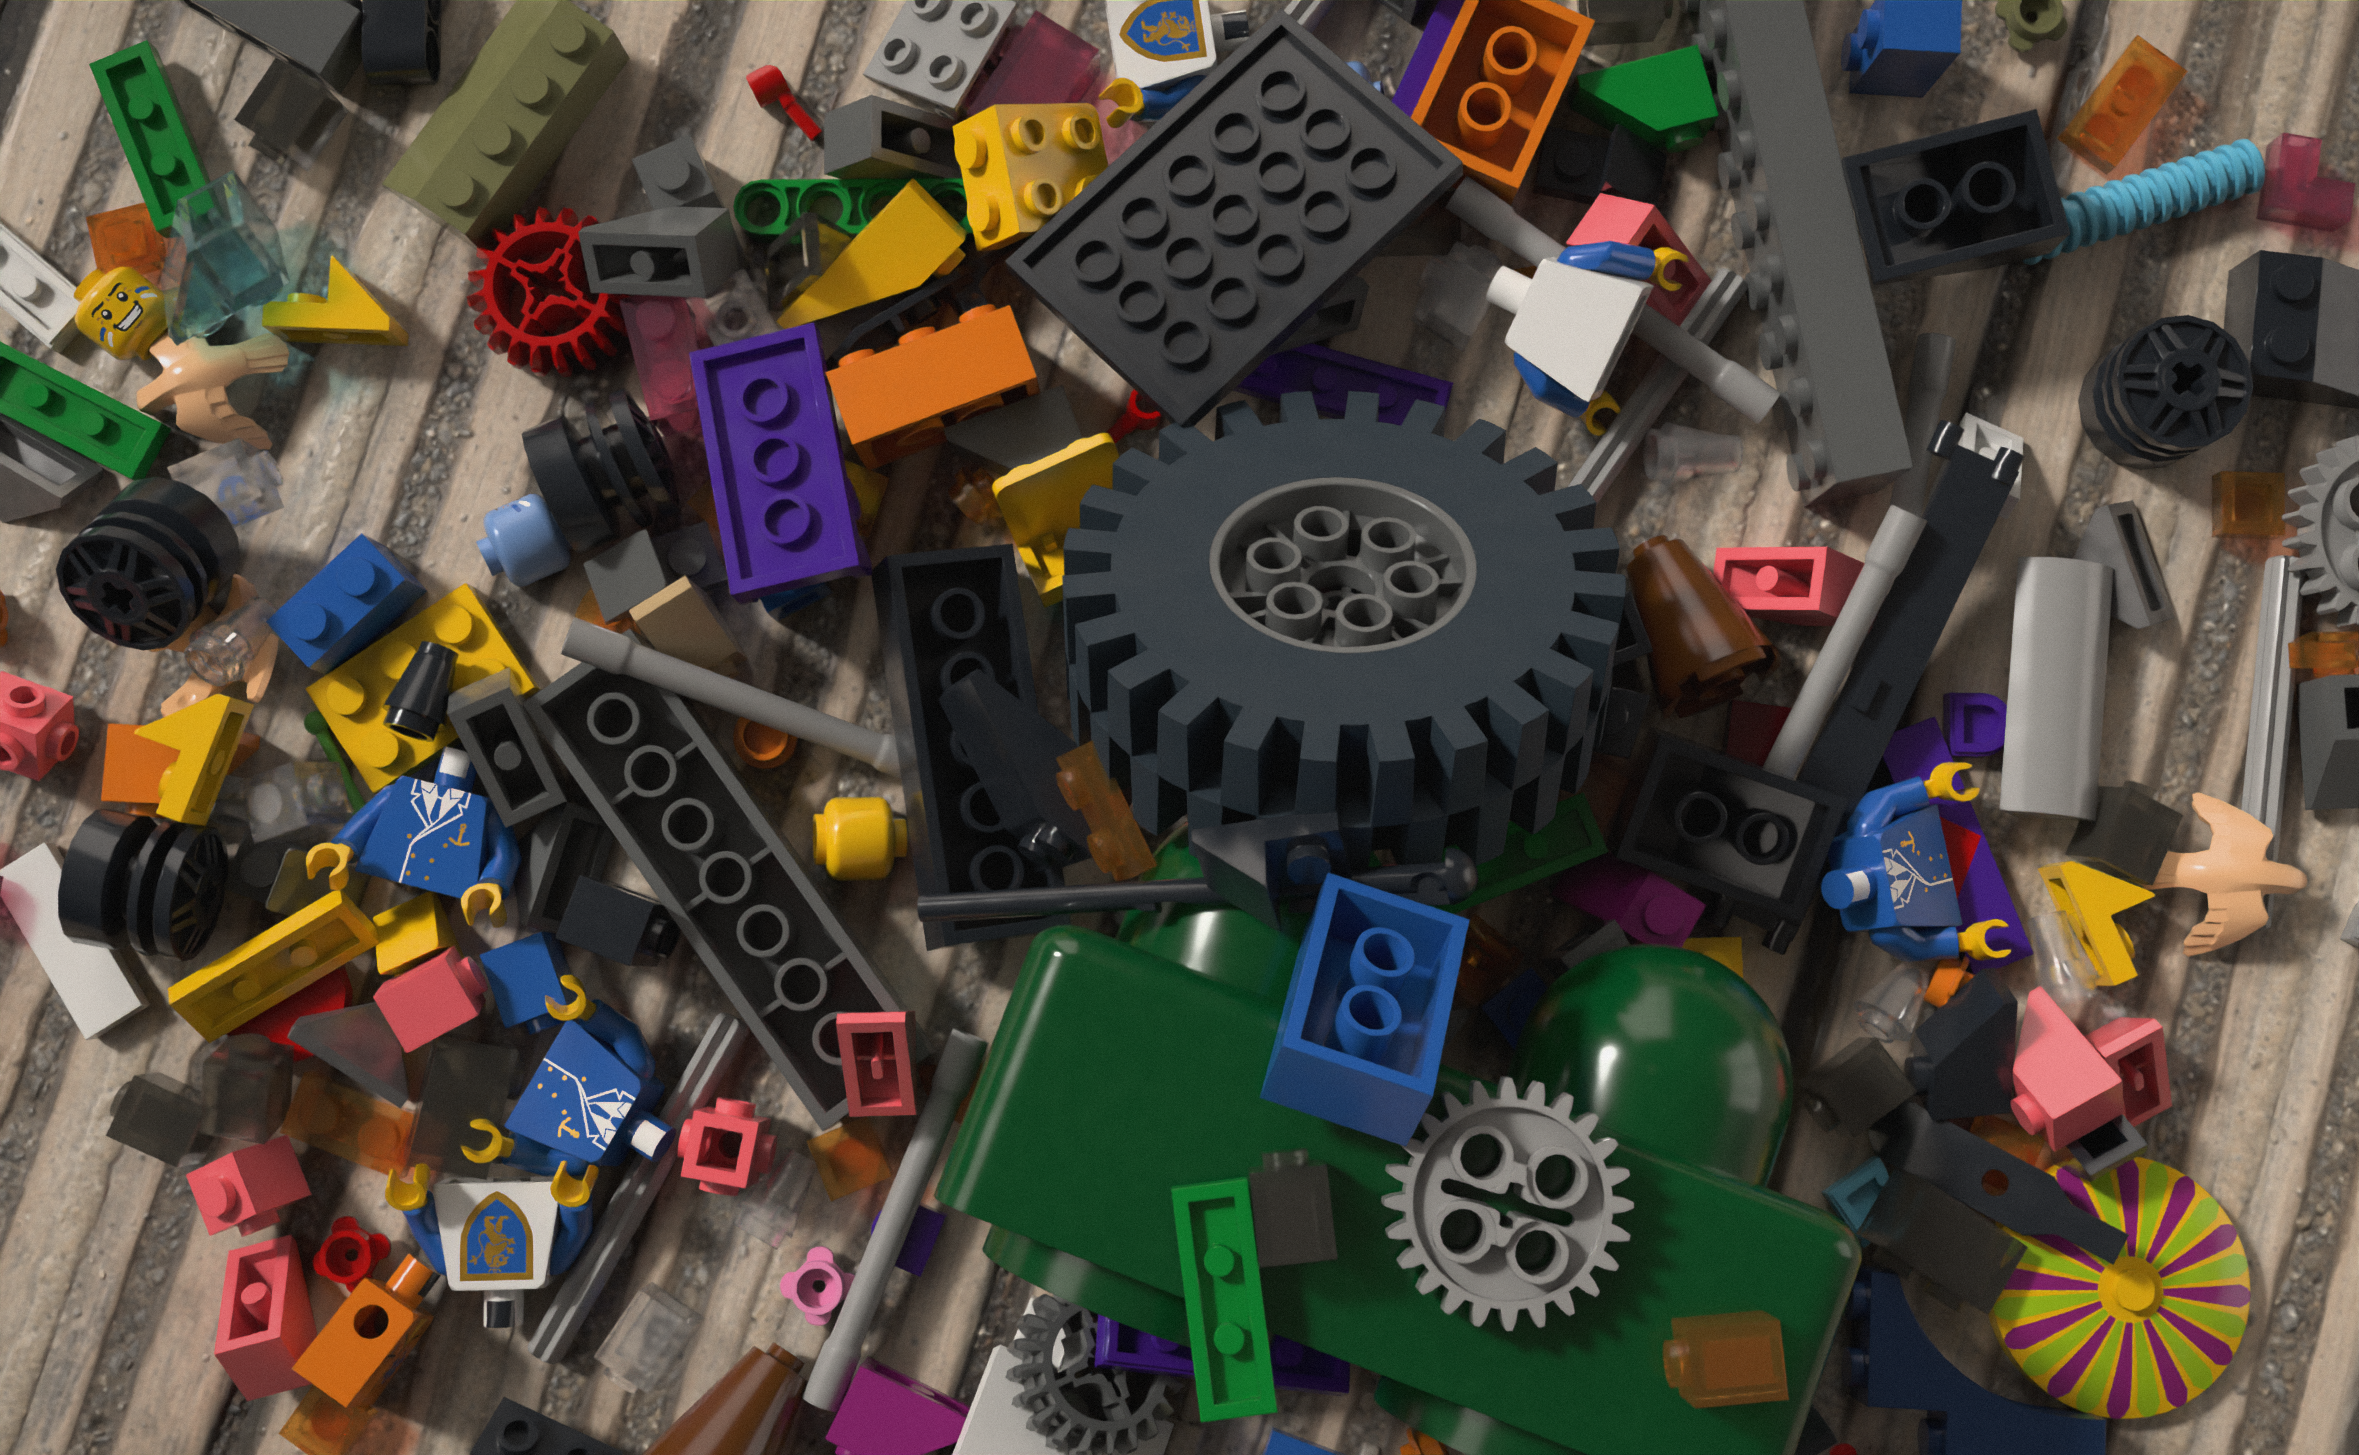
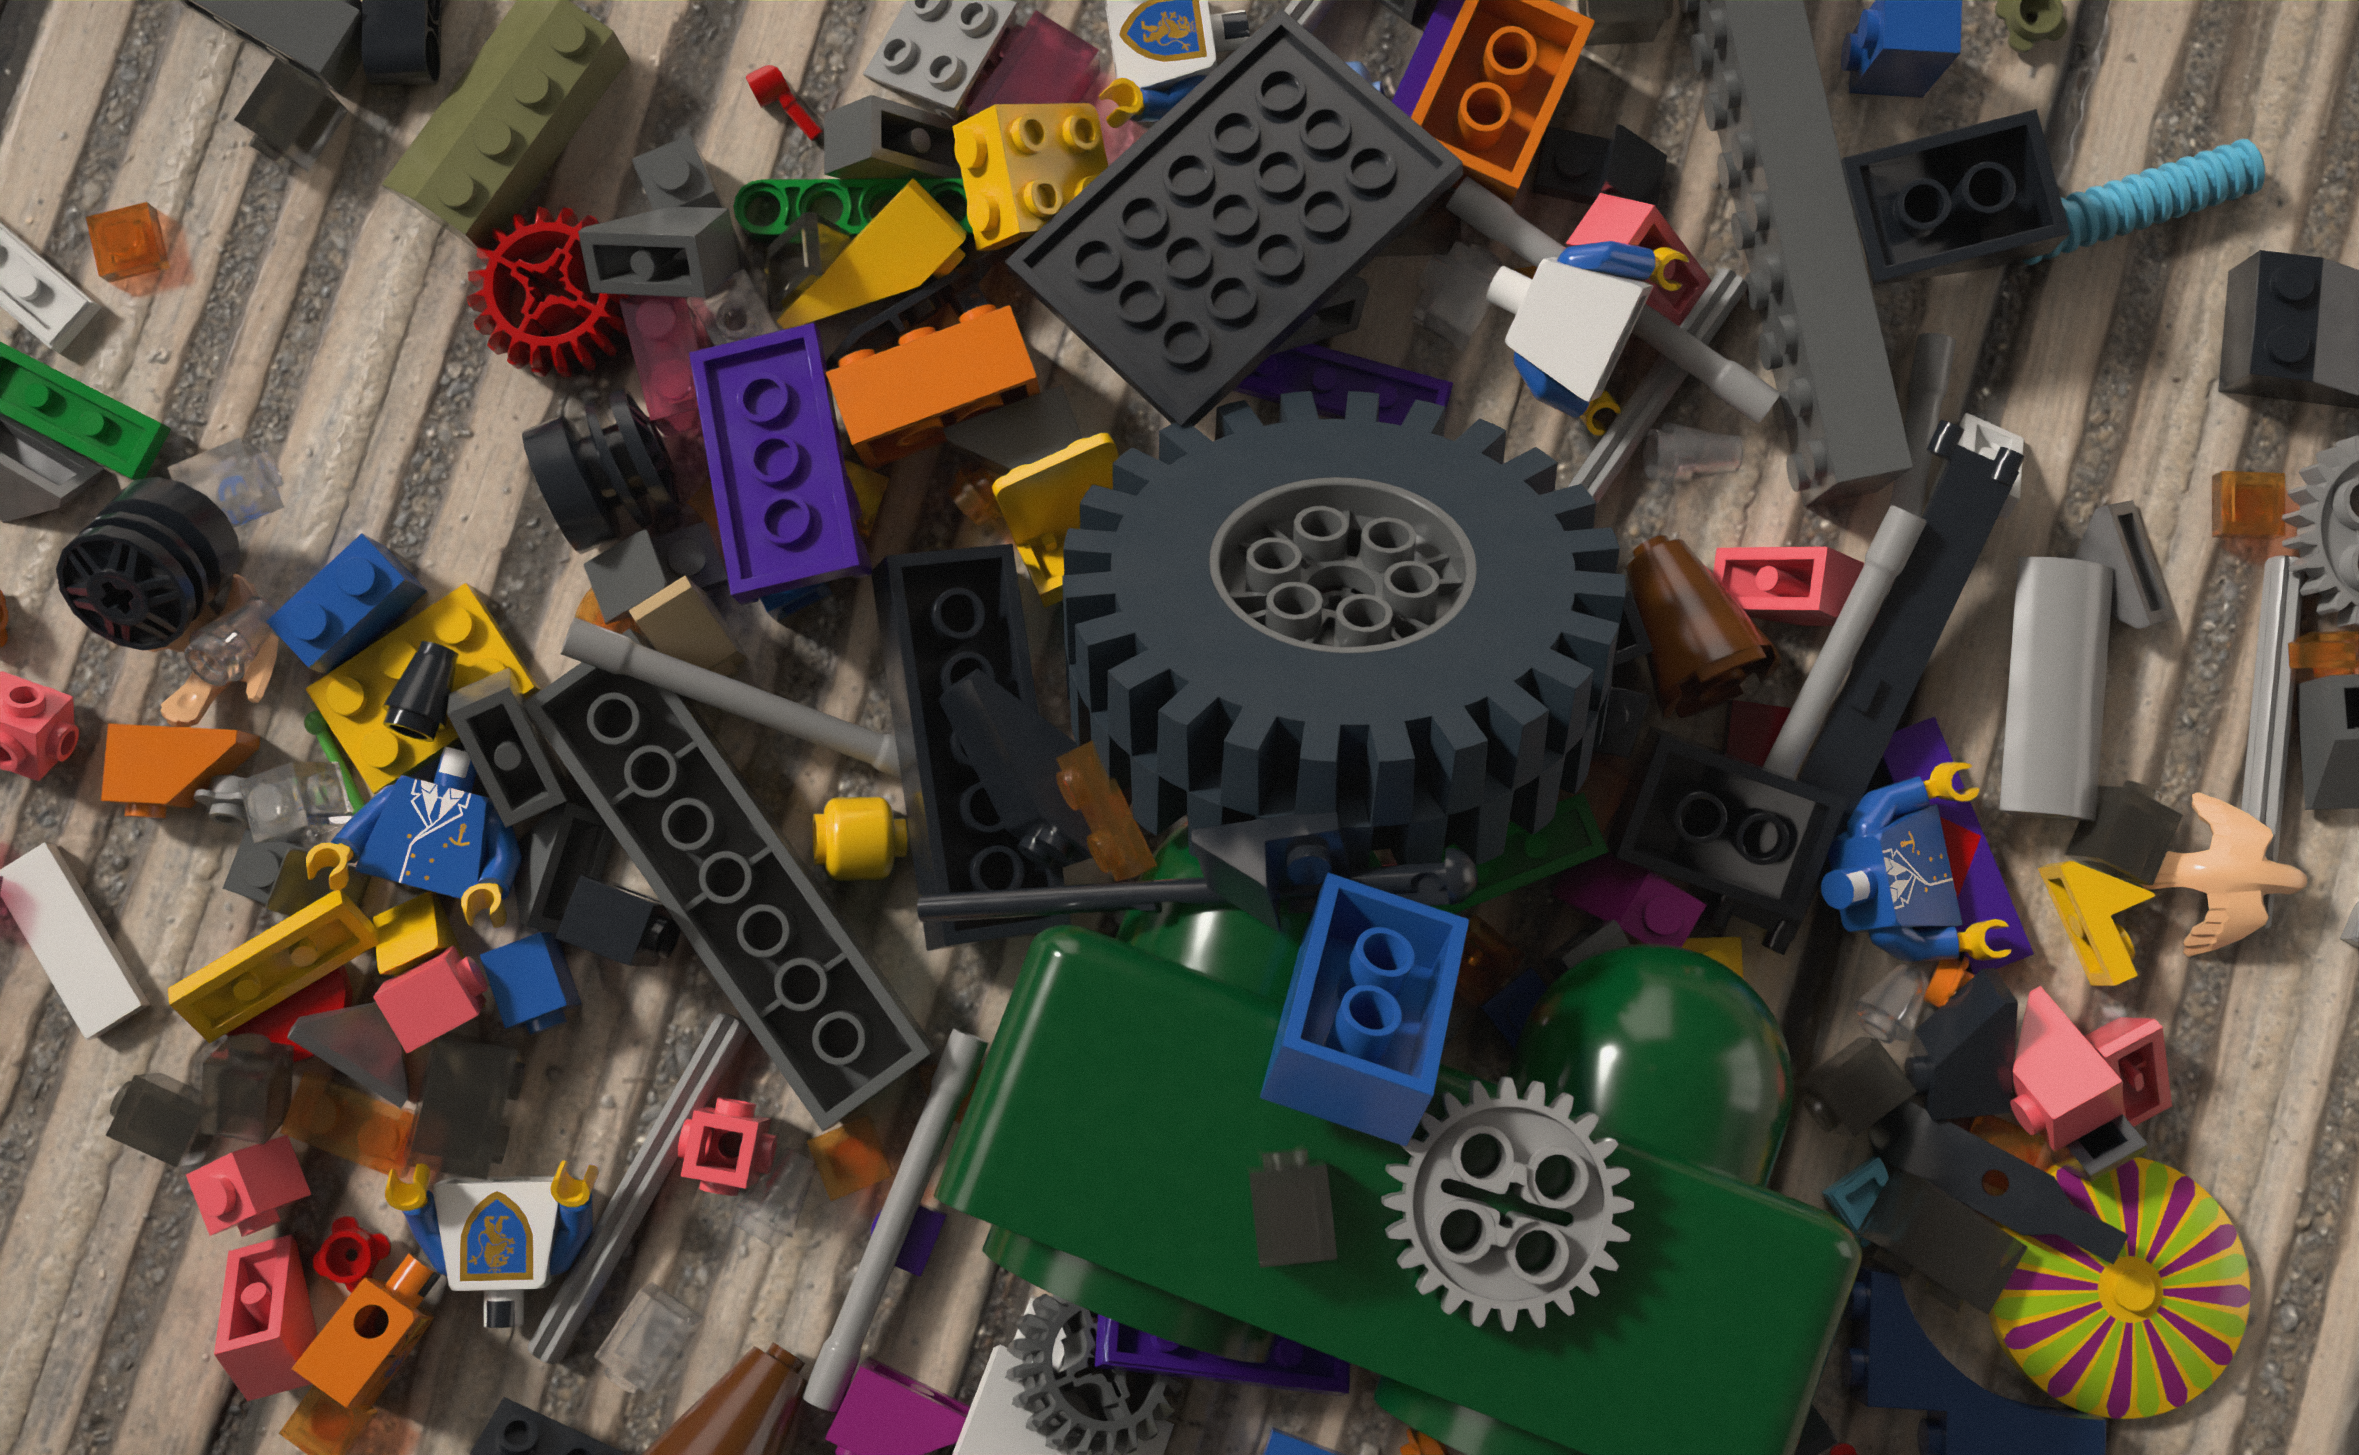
(121, 312): yellow head -> none
(142, 884): black wheel -> none
(151, 129): green plate -> none
(197, 379): light nougat animal -> none
(207, 743): yellow slope -> none
(219, 259): clear light blue slope -> none
(345, 317): yellow slope -> none
(524, 541): medium blue head -> none
(586, 1098): blue torso -> none
(762, 745): orange plate -> none
(800, 1288): bright pink plate -> none
(879, 1062): coral slope -> none
(1133, 419): red hand -> none
(1224, 1299): green plate -> none
(1655, 97): green slope -> none
(1726, 1359): clear orange brick -> none
(1973, 724): dark purple tile -> none
(2061, 960): clear cone -> none
(2122, 104): clear orange plate -> none
(2138, 415): black wheel -> none
(2295, 193): clear pink piece -> none

